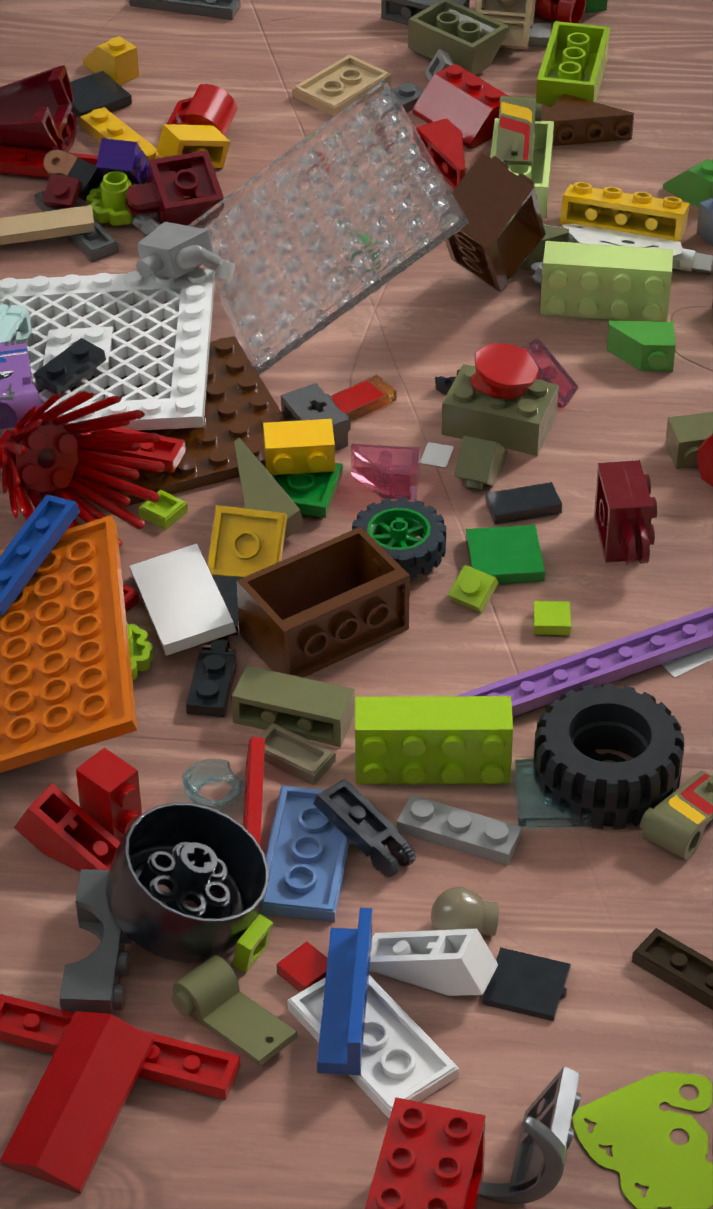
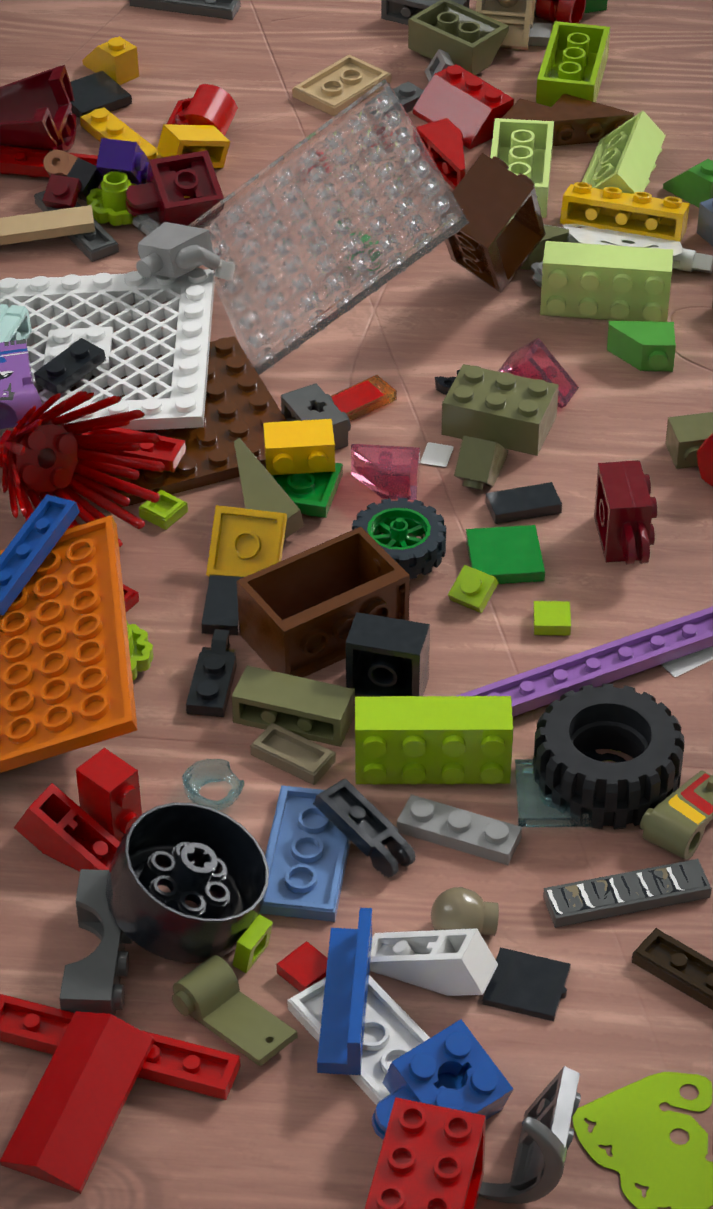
(182, 599): white tile -> none
(254, 787): red tile -> none
(387, 656): none -> black brick
(447, 1073): none -> blue brick
(503, 371): red hat -> none
(516, 129): olive door -> none
(626, 156): none -> yellowish green slope
(626, 893): none -> tile

